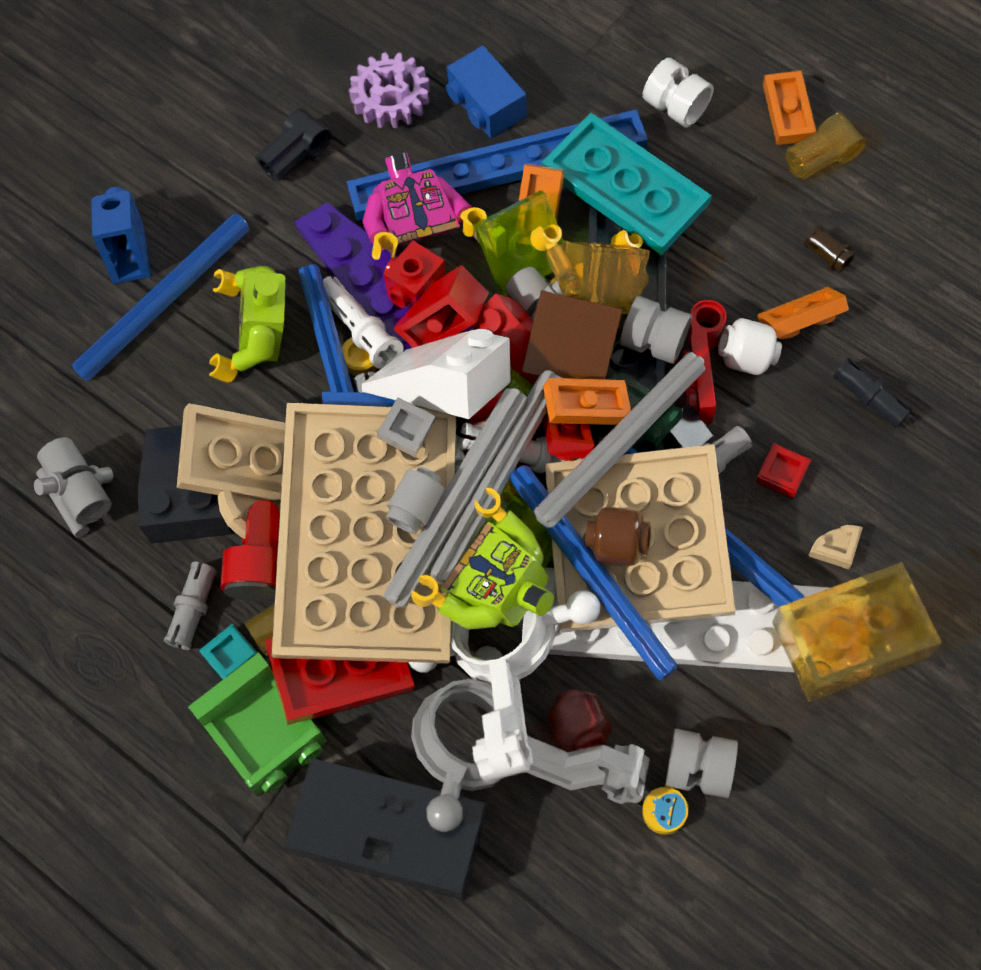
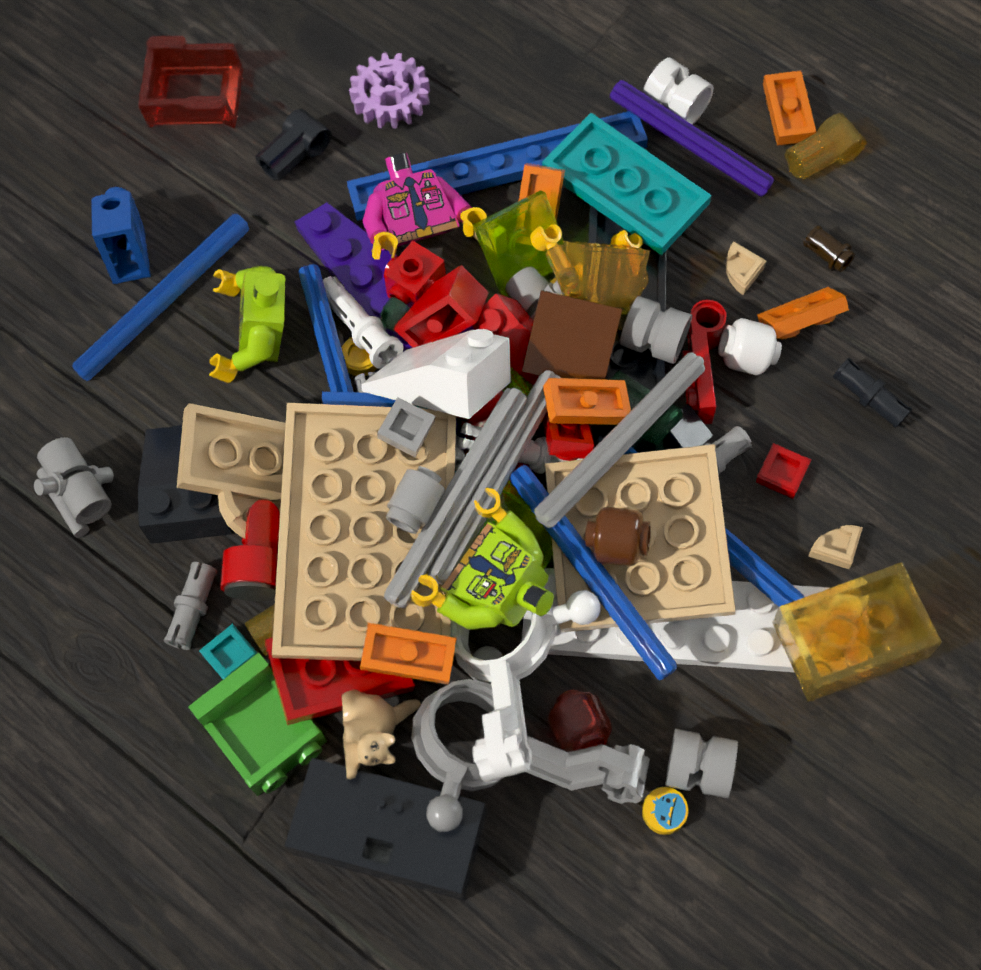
(175, 57): none -> clear red piece
(369, 728): none -> tan animal
(392, 313): none -> clear green hinge
(408, 653): none -> orange plate
(486, 92): blue brick -> none
(691, 138): none -> dark purple axle
(743, 267): none -> tan tile

